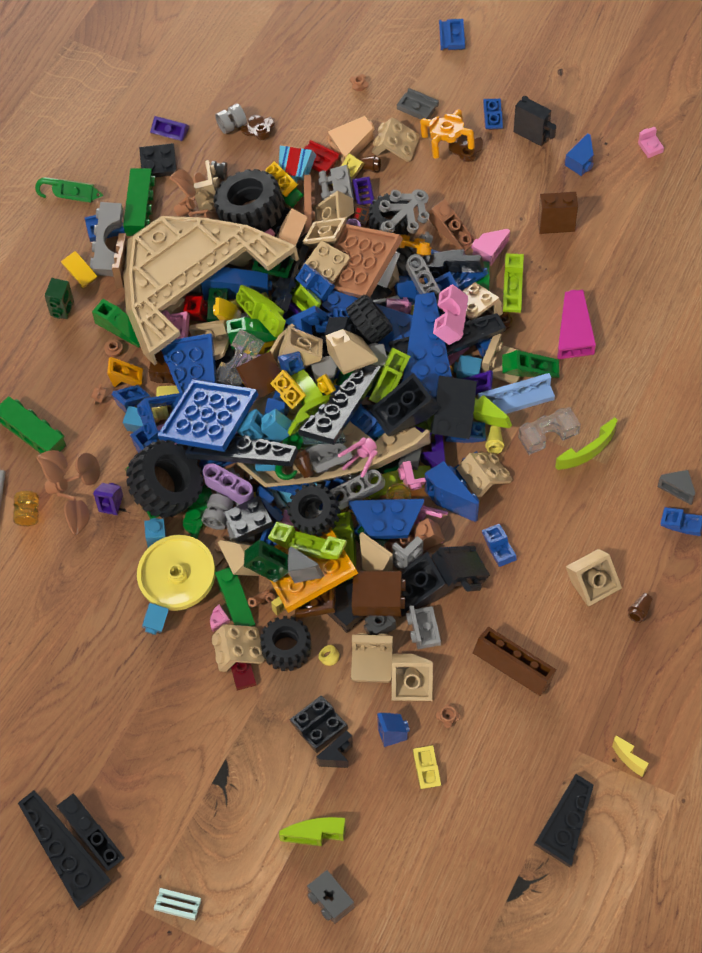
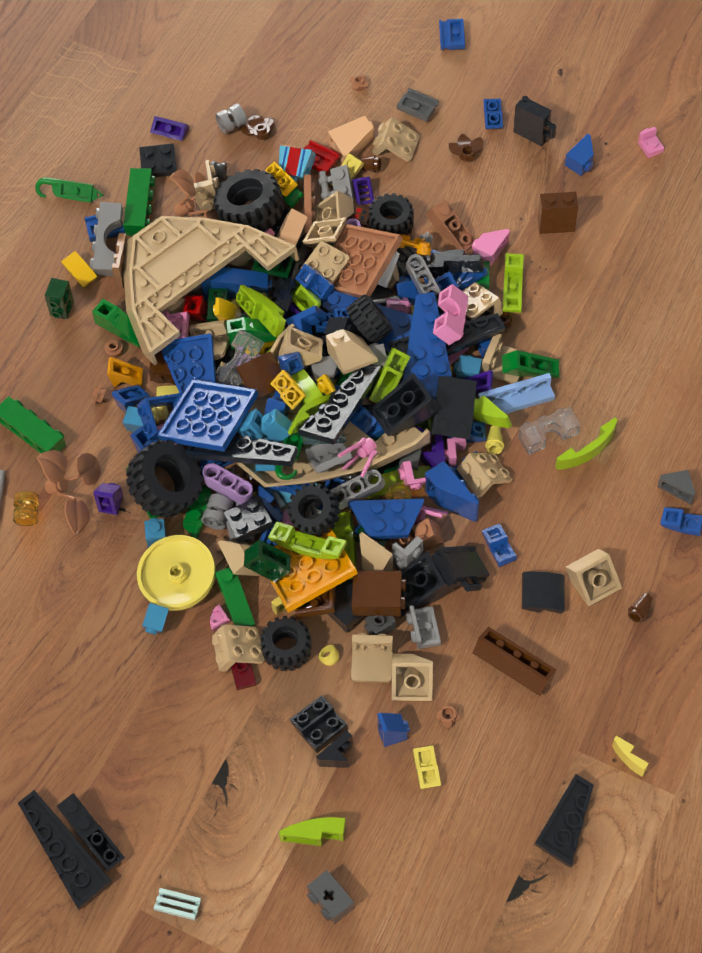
(260, 598): nougat arm -> none
(301, 567): dark grey slope -> none
(303, 463): reddish brown cone -> none
(417, 198): light grey plant -> none
(447, 130): light orange plate -> none
(453, 445): none -> bright pink bracket
(543, 591): none -> black slope
(576, 331): dark pink slope -> none

